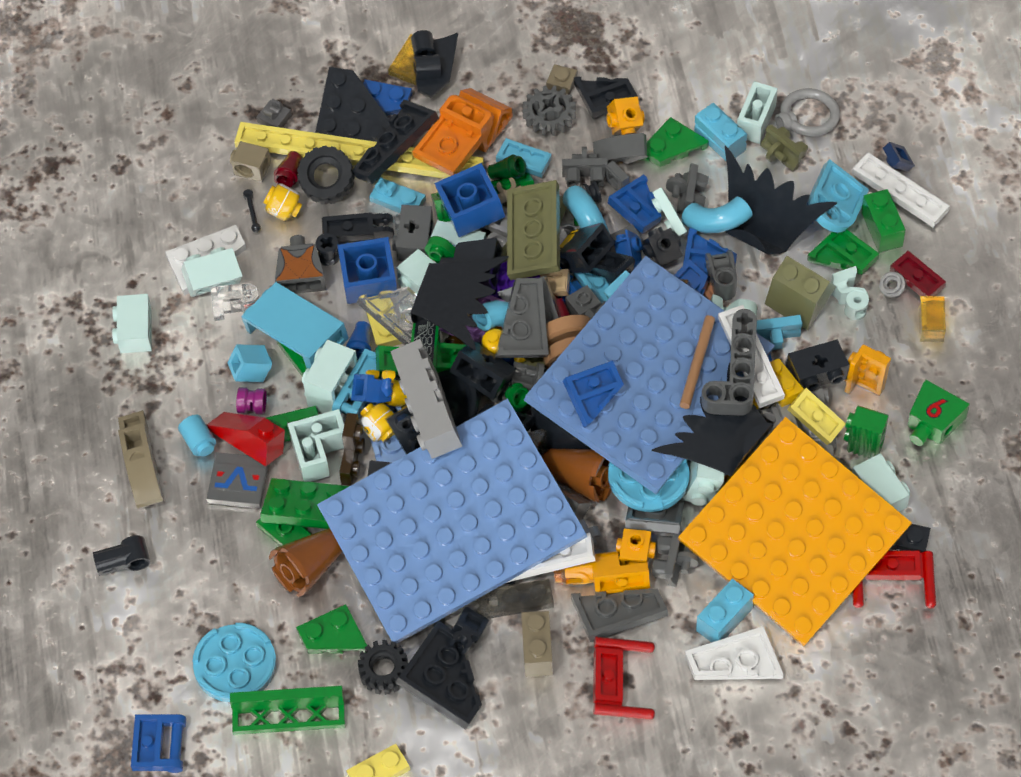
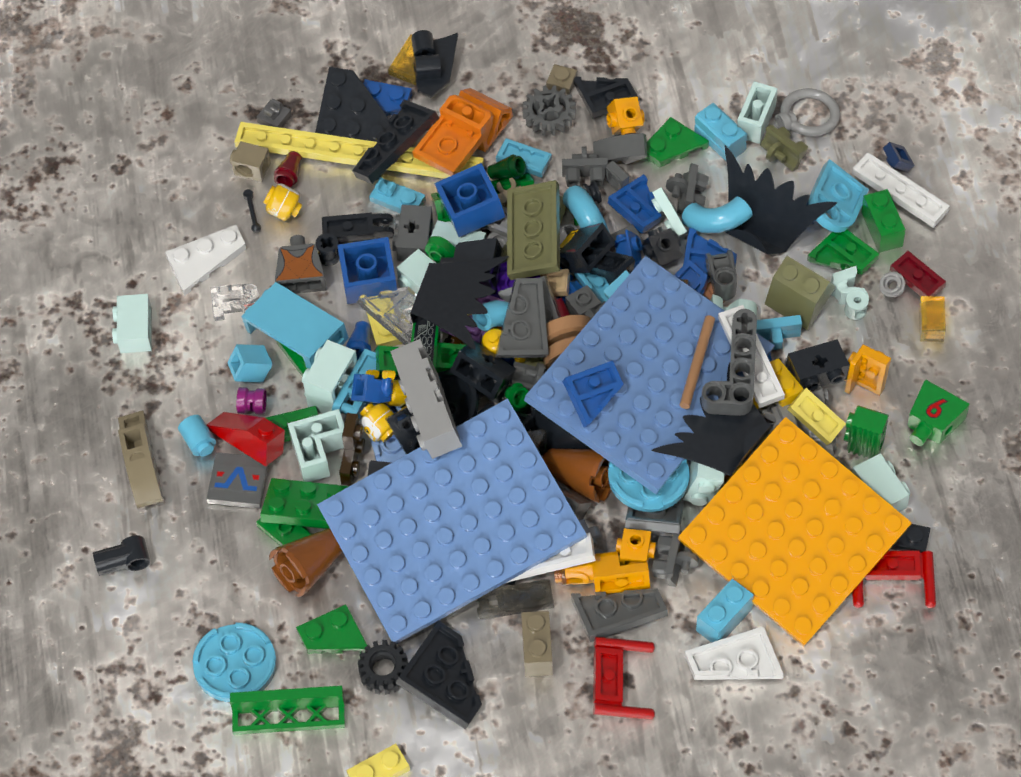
(149, 742): blue plate -> none
(212, 270): light aqua brick -> none
(321, 156): black tyre -> none
(468, 628): black plate -> none

